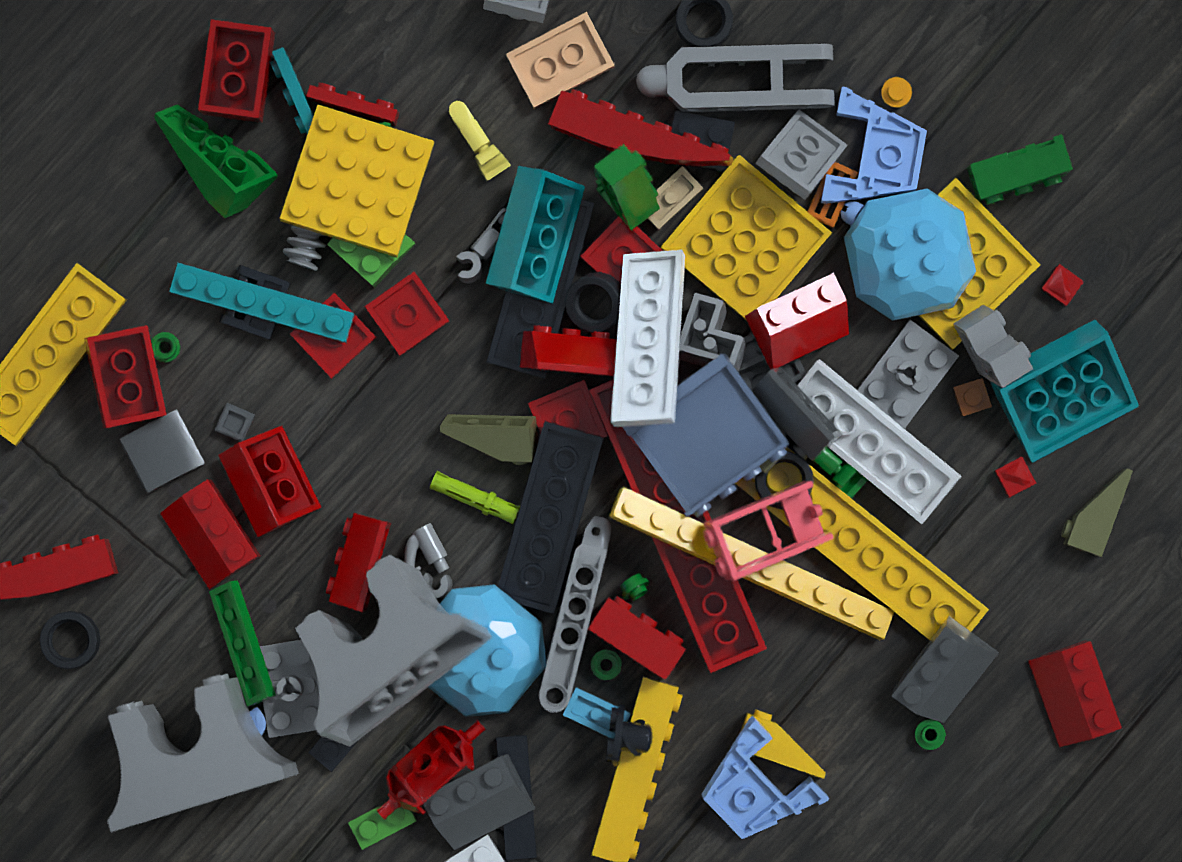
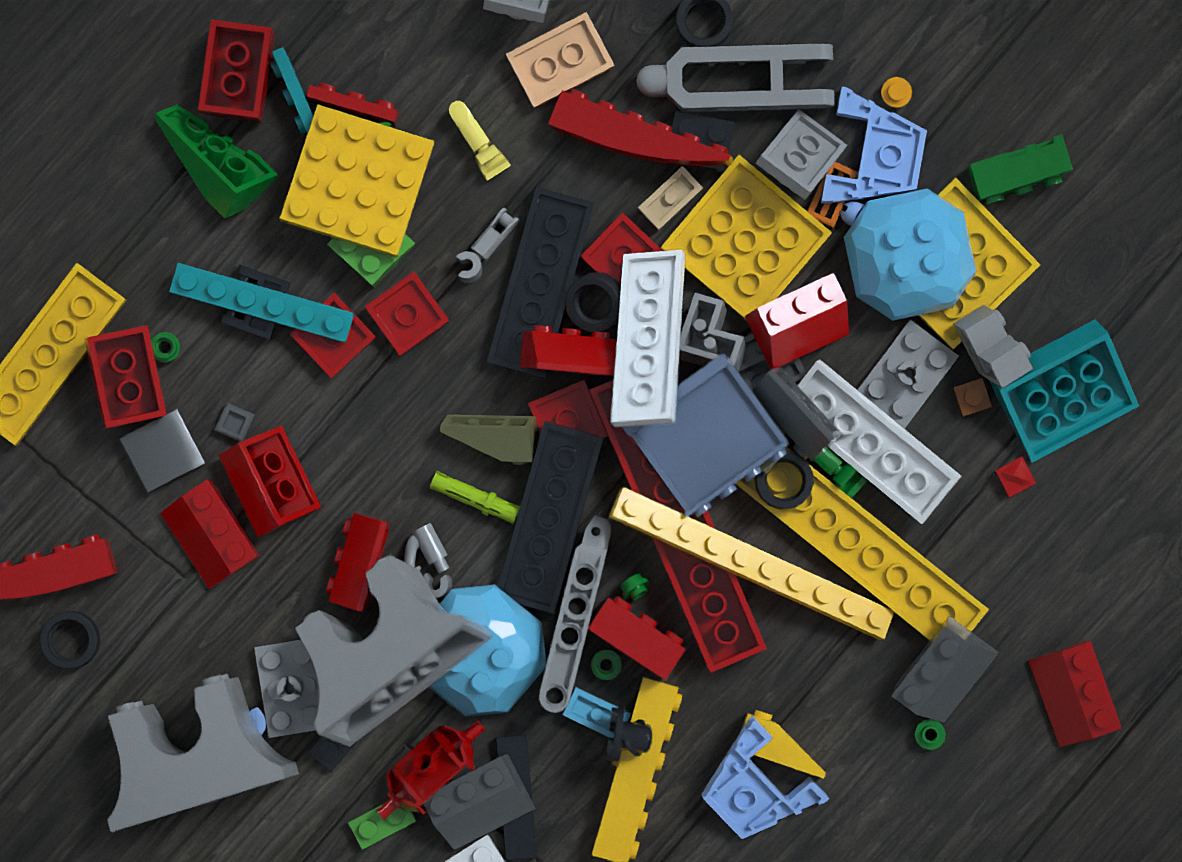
(242, 643): green plate -> none
(304, 247): light grey piece -> none
(535, 234): teal slope -> none
(626, 186): green wedge -> none
(801, 517): coral door -> none
(1062, 285): red tile -> none
(1094, 521): olive slope -> none

